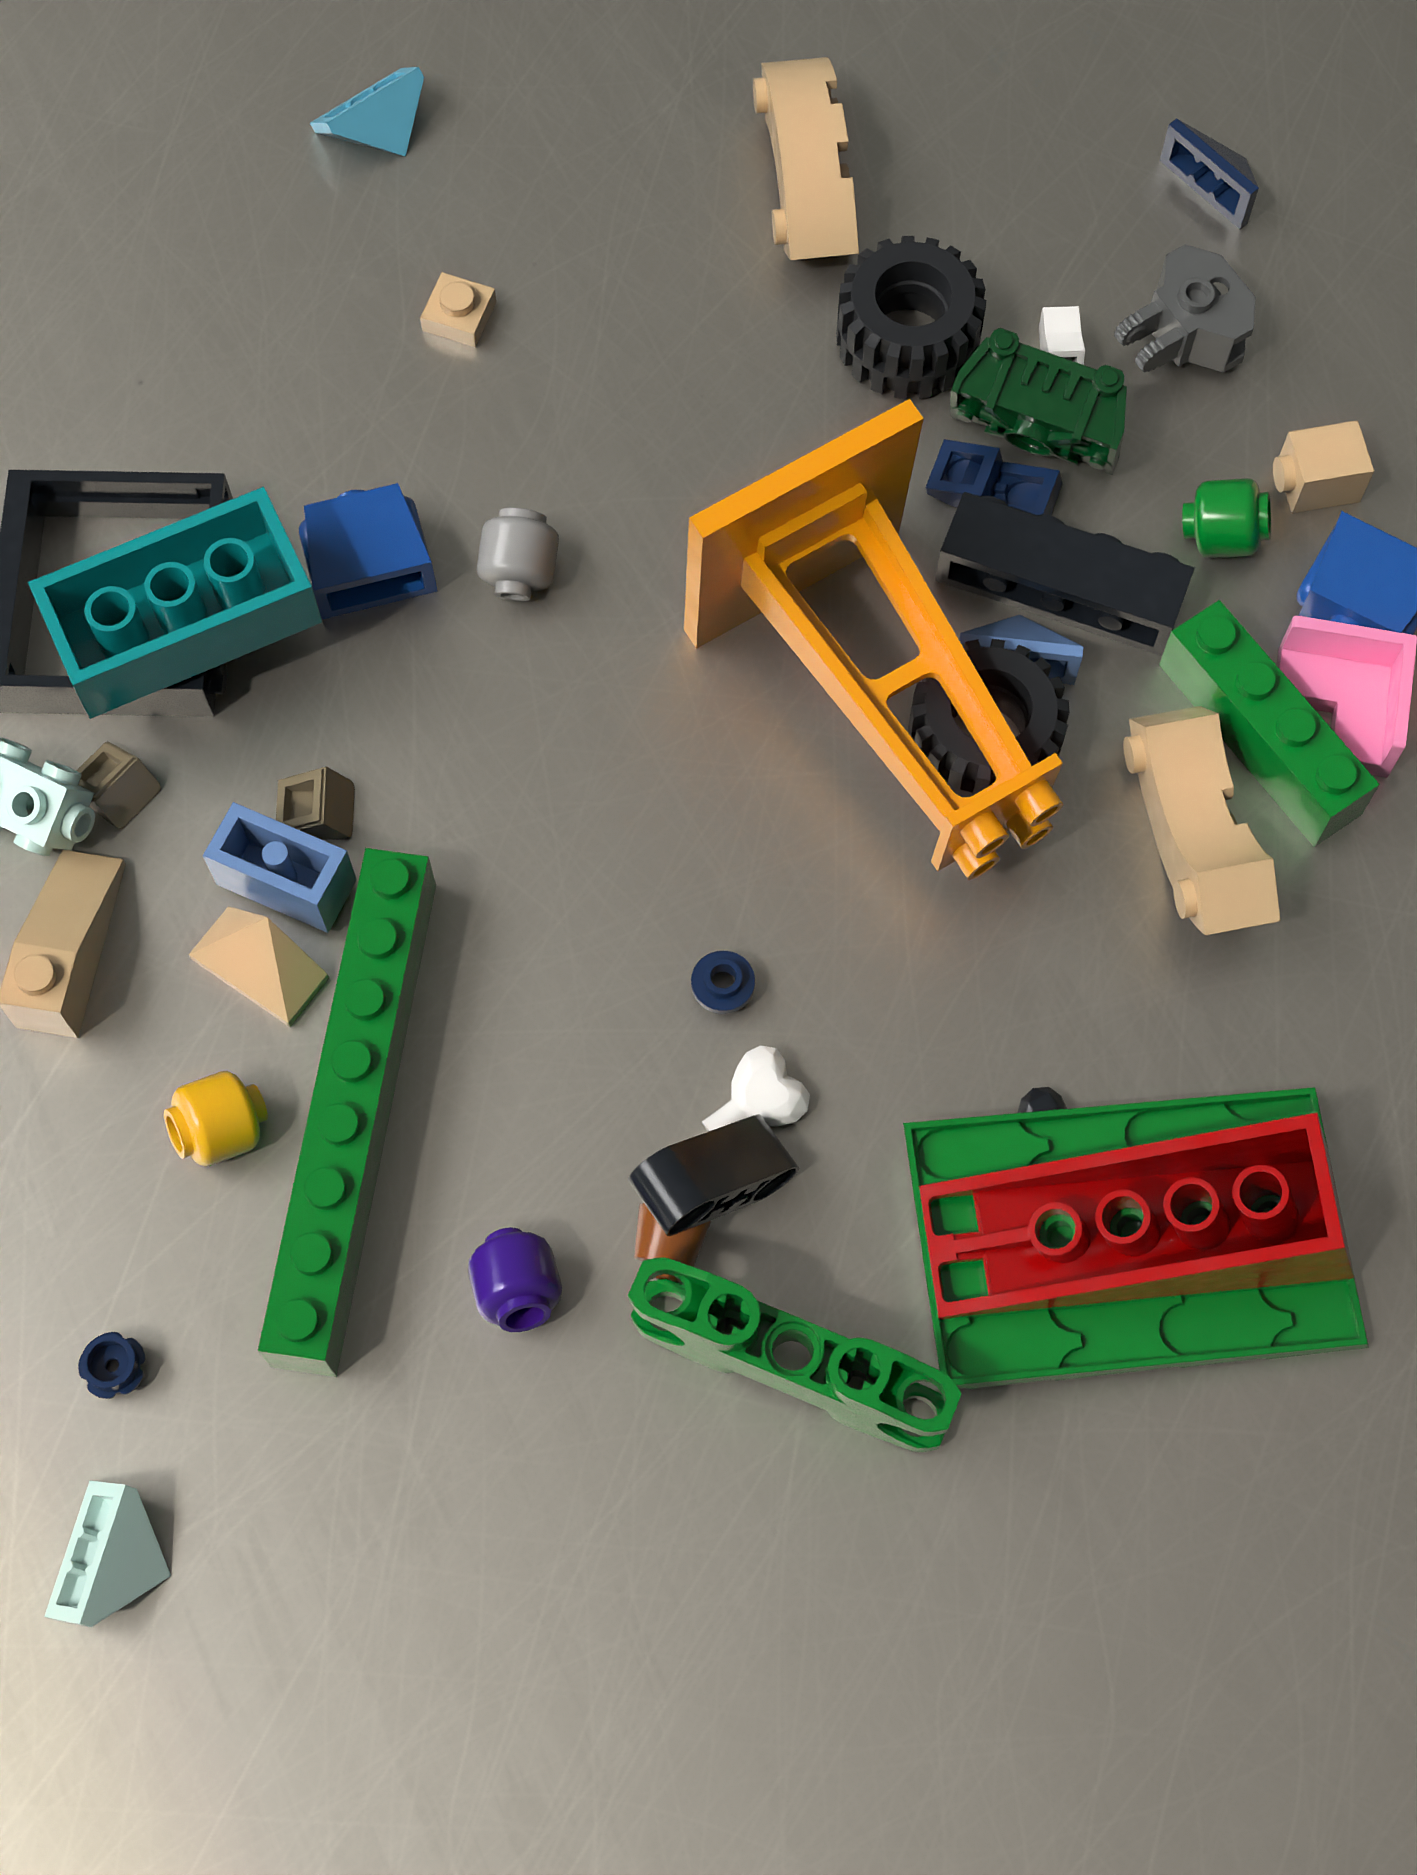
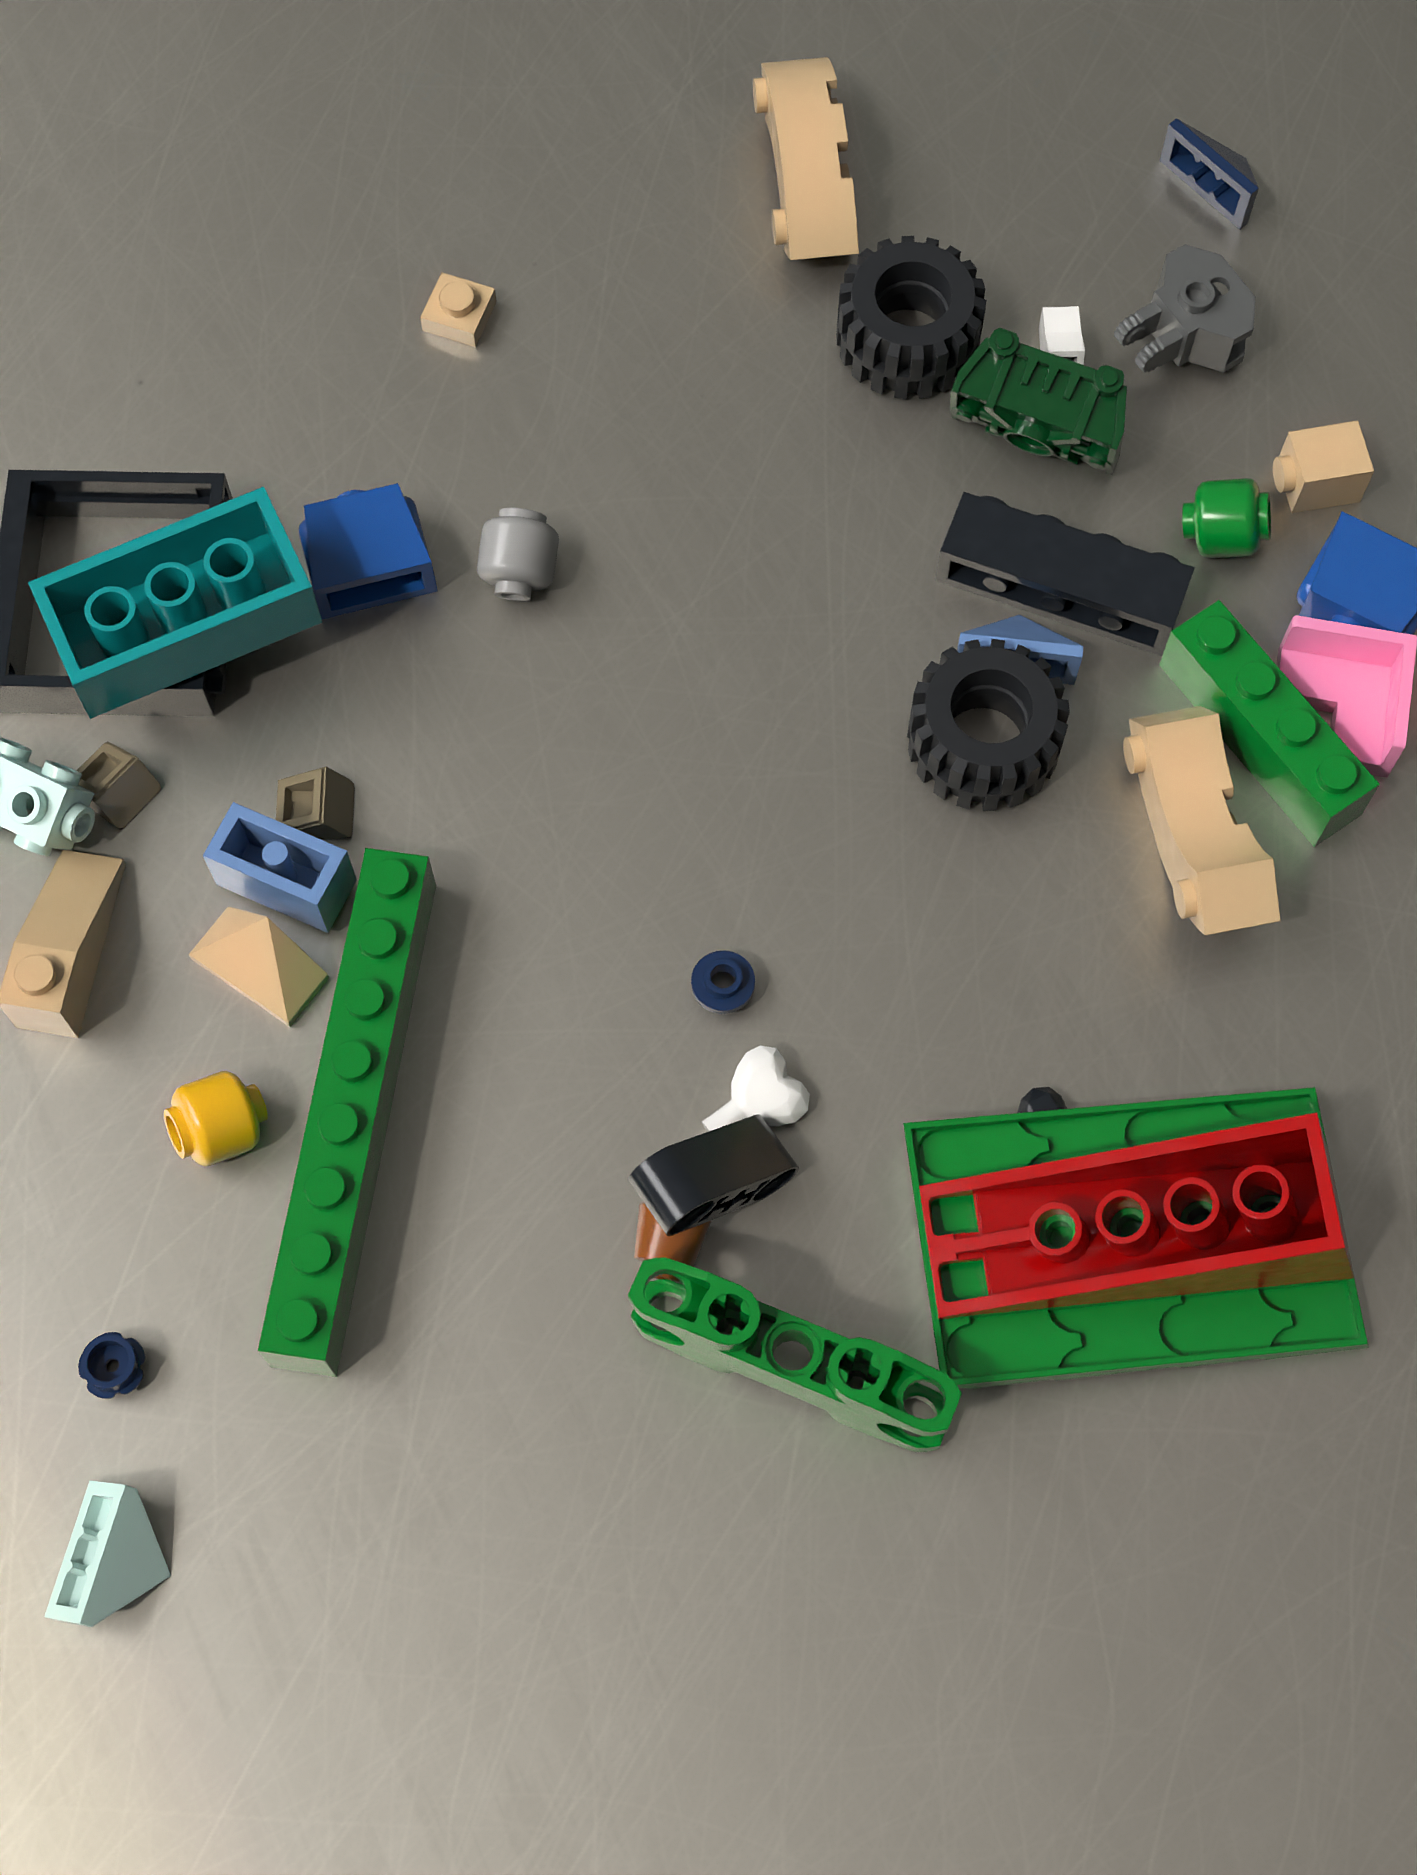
(378, 115): medium azure slope -> none
(514, 1280): dark purple head -> none
(808, 523): light orange piece -> none
(982, 472): dark blue slope -> none

